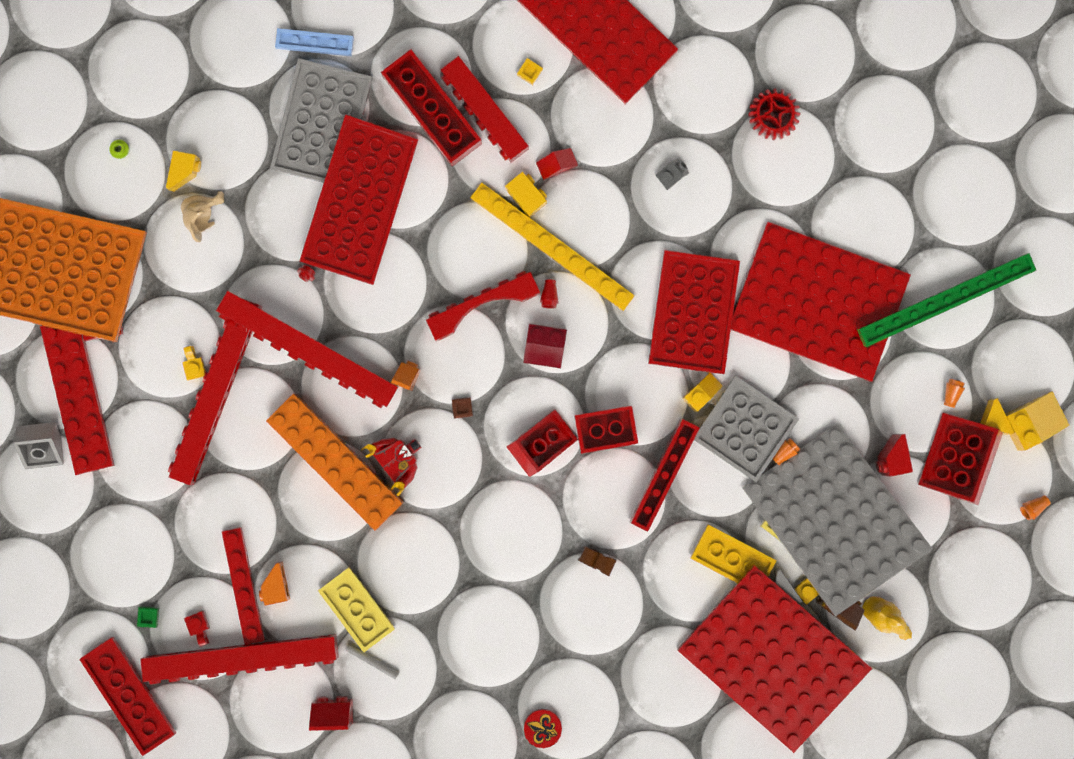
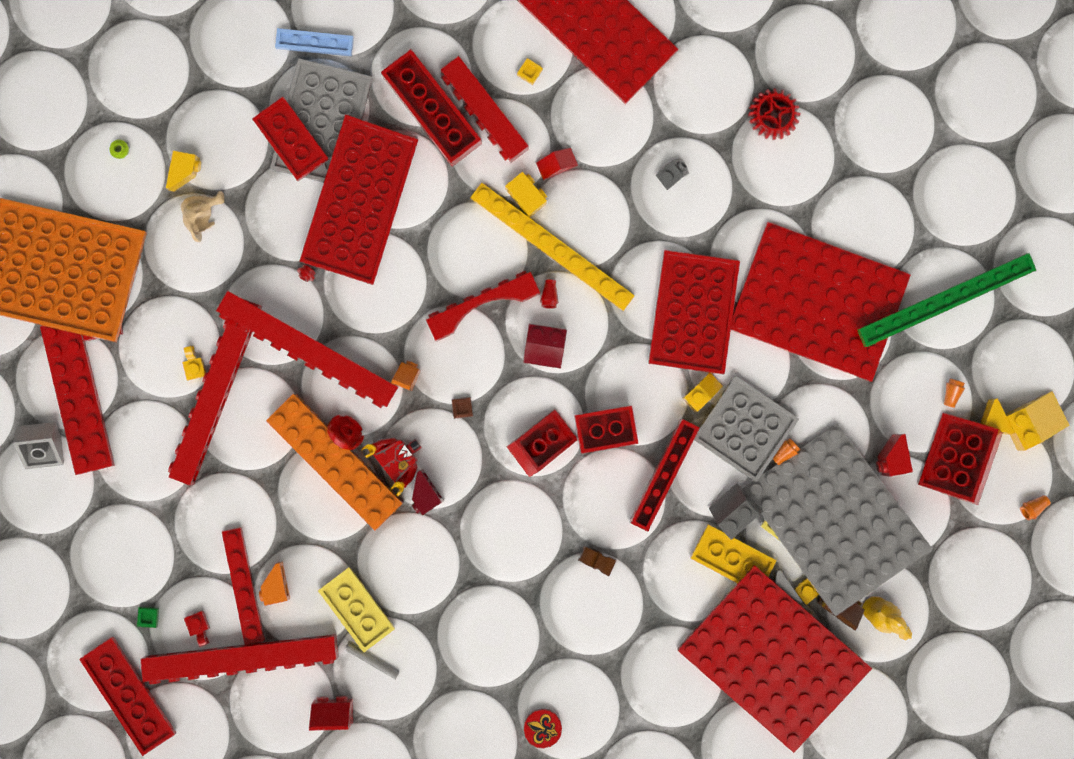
(290, 139): none -> red plate
(345, 432): none -> red tile
(425, 494): none -> dark red slope
(734, 511): none -> dark grey slope

